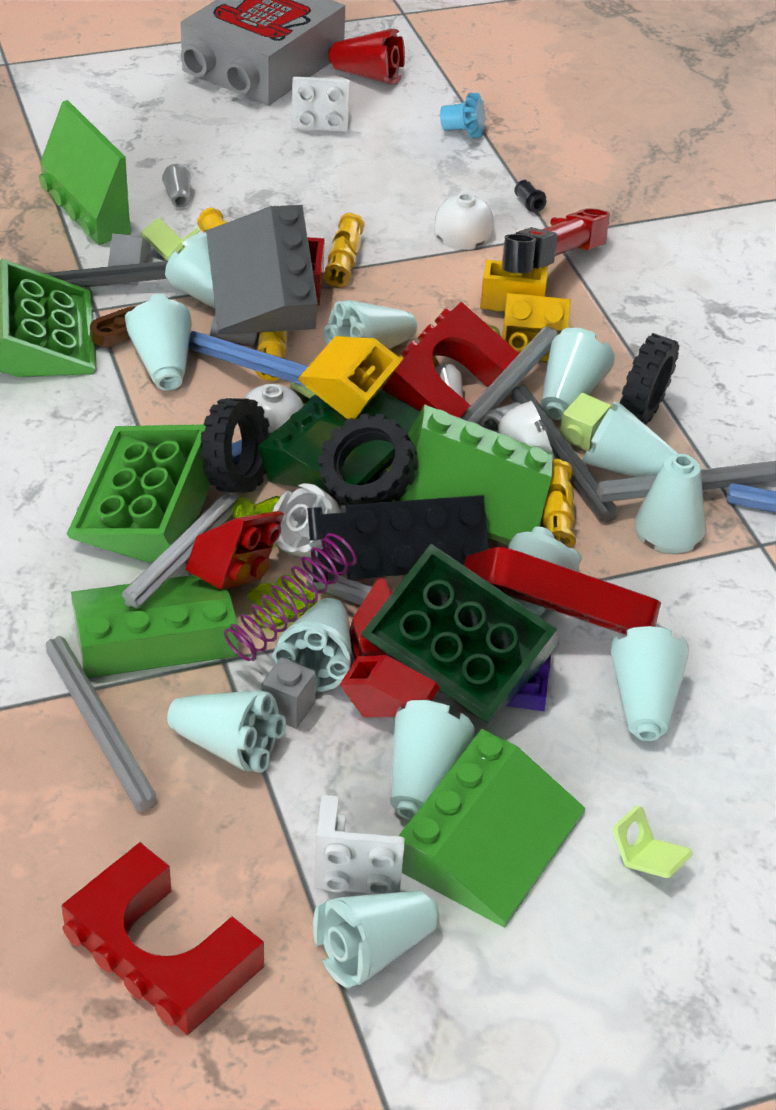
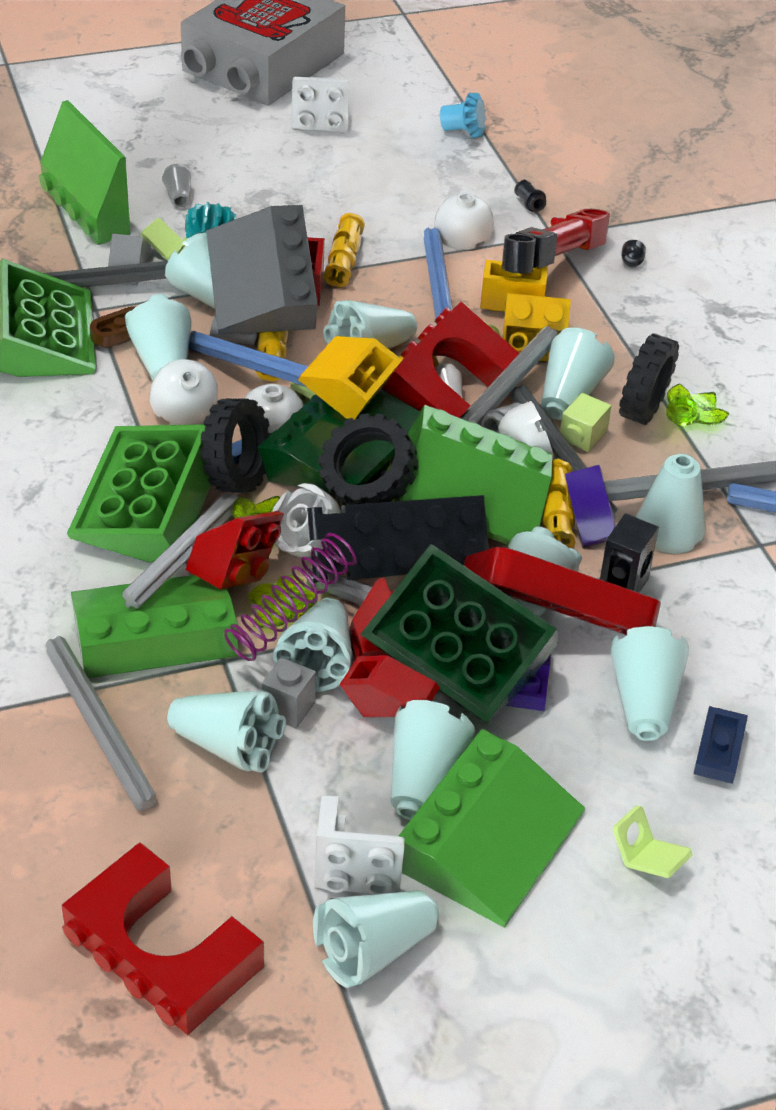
(183, 392): none -> white cylinder
(206, 217): none -> teal gear
(370, 56): red cone -> none
(437, 270): none -> medium blue axle
(590, 504): none -> dark purple slope
(627, 445): light aqua cone -> none
(629, 553): none -> black brick
(633, 253): none -> black hinge
(693, 408): none -> clear neon green plate
(720, 745): none -> dark blue plate

